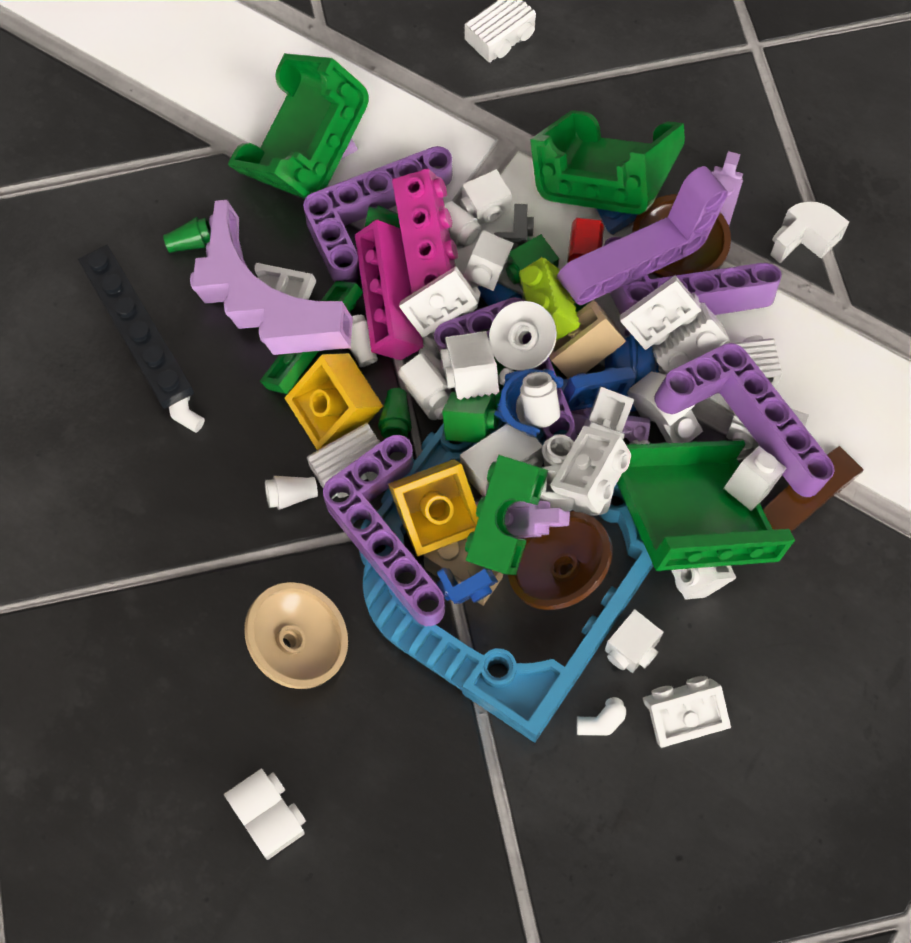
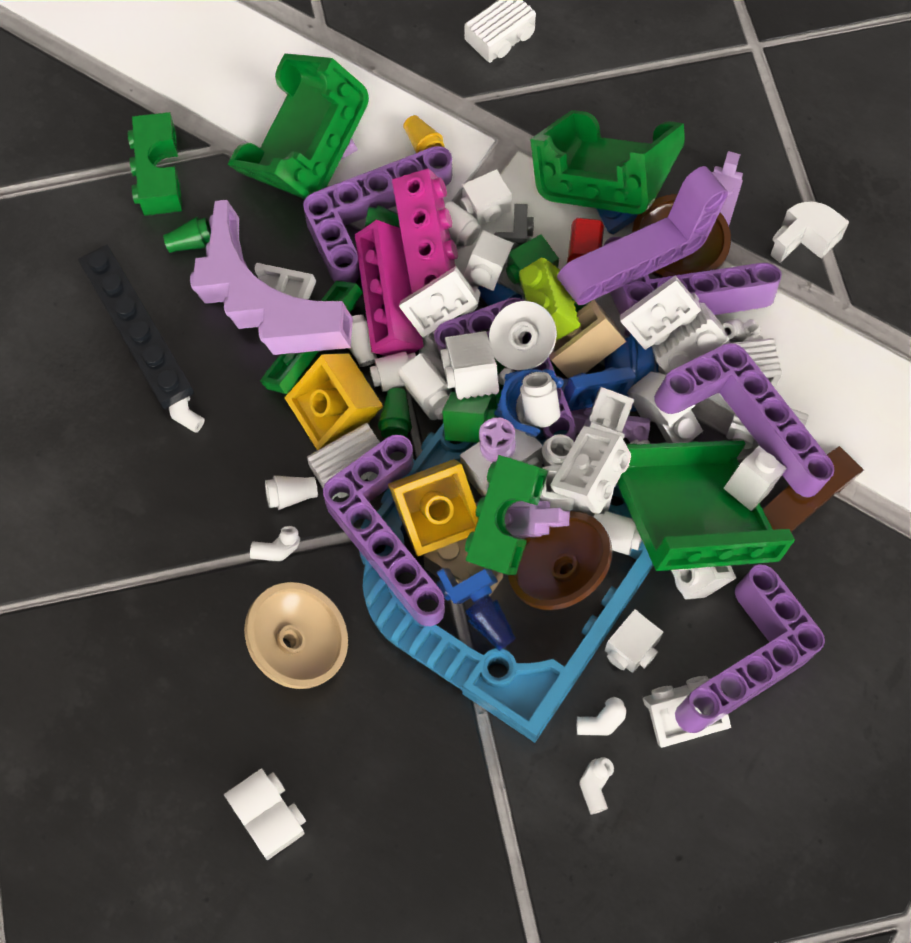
(156, 187): none -> green arch
(278, 550): none -> white arm
(387, 368): none -> white brick
(421, 134): none -> yellow cone
(491, 433): none -> lavender wheel
(491, 622): none -> clear blue cone
(593, 782): none -> white arm
(621, 530): none -> white brick
(738, 330): none -> white arm
(792, 643): none -> medium lavender beam

